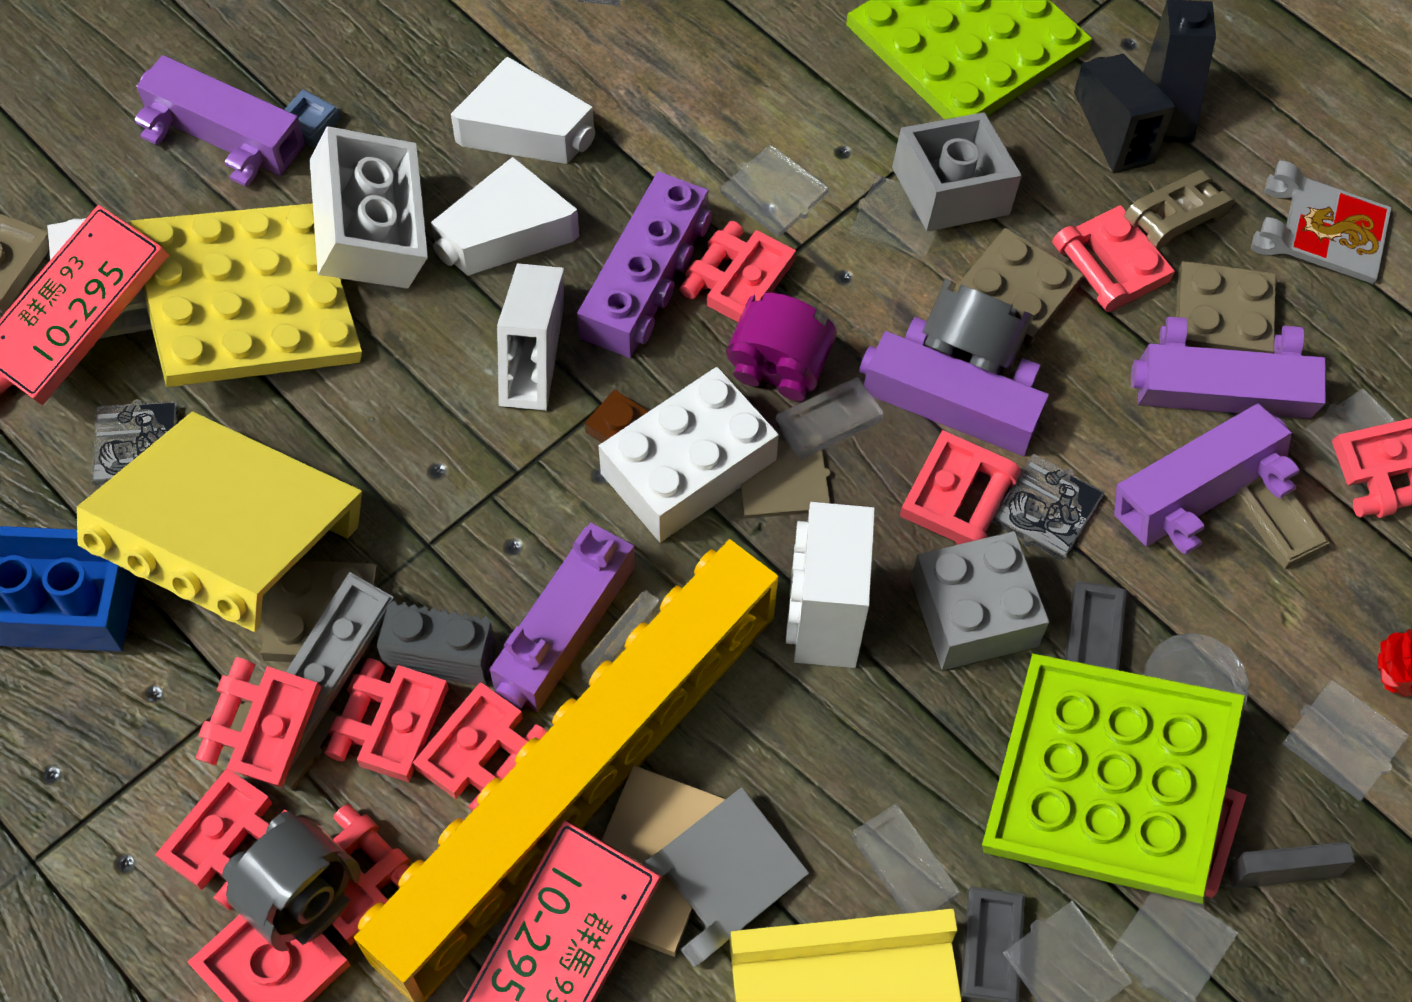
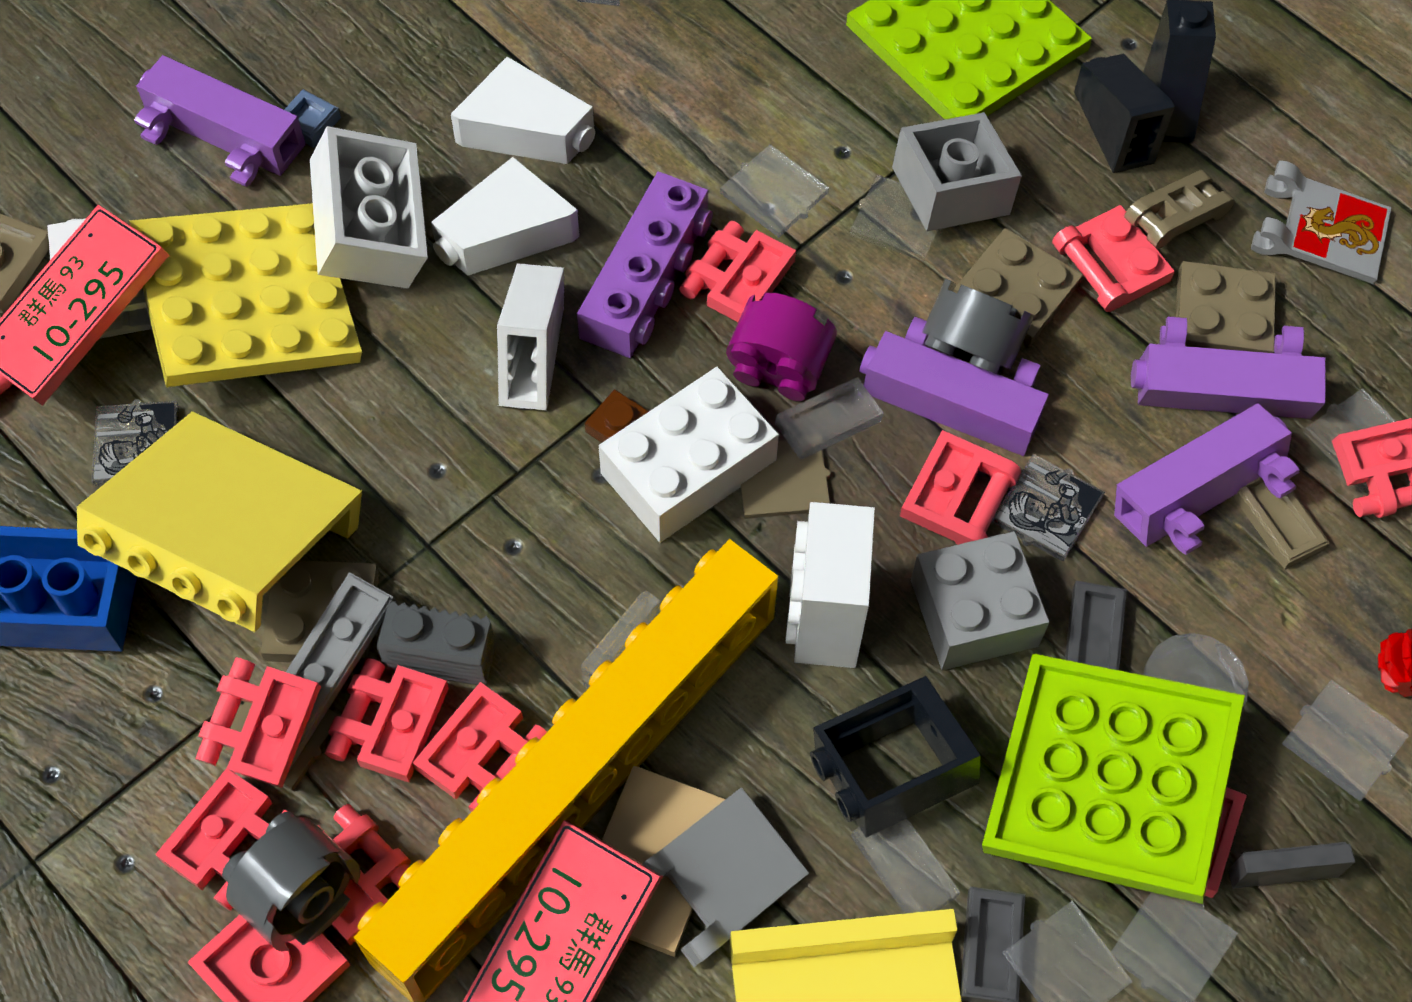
(562, 618): medium lavender brick -> none
(909, 704): none -> black window

